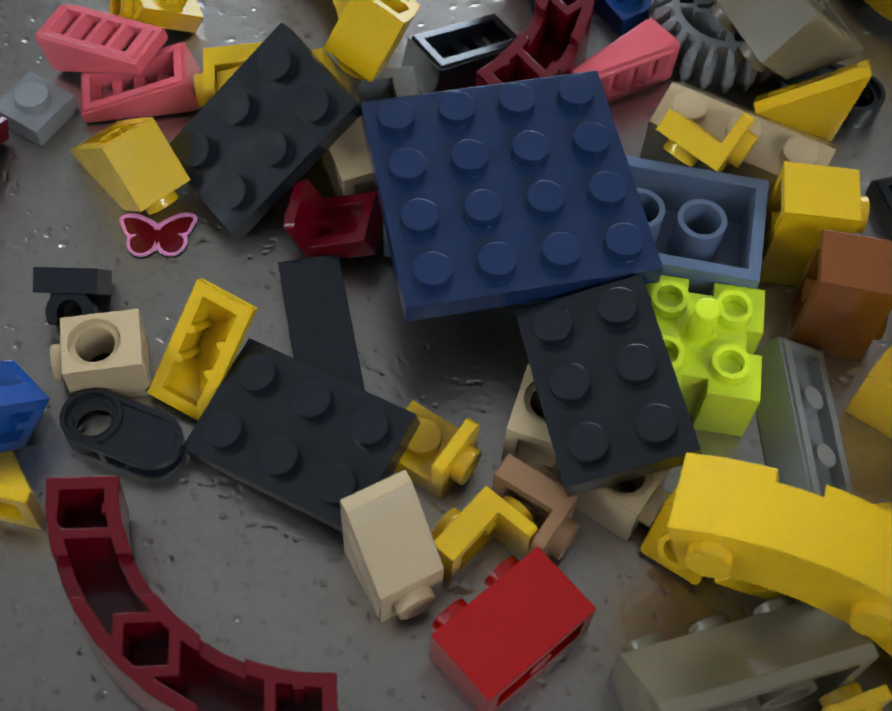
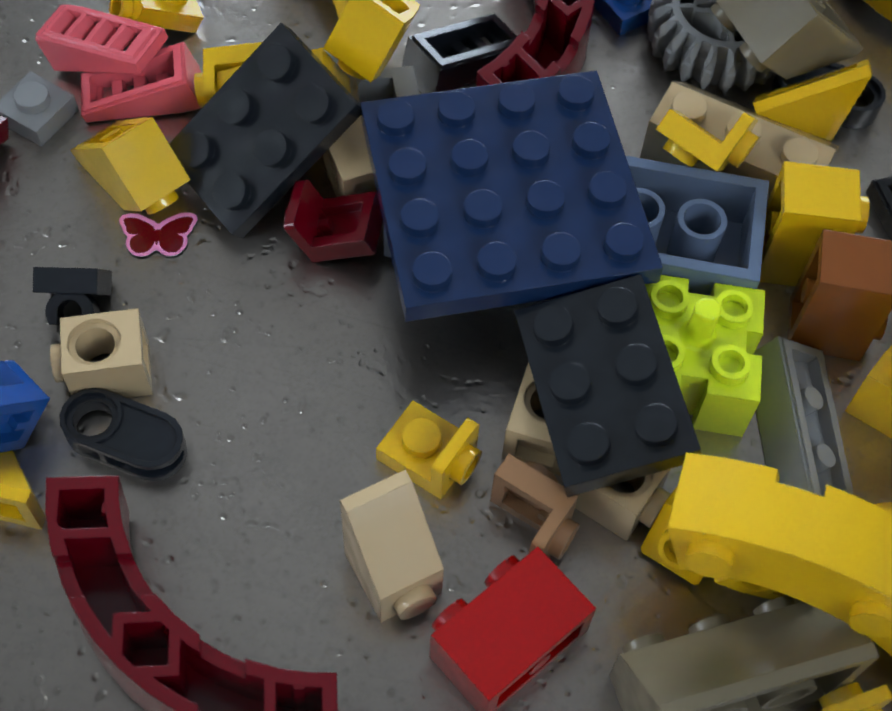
(201, 348): yellow slope -> none
(299, 432): black plate -> none
(320, 316): black tile -> none
(488, 516): yellow bracket -> none
(634, 60): coral slope -> none

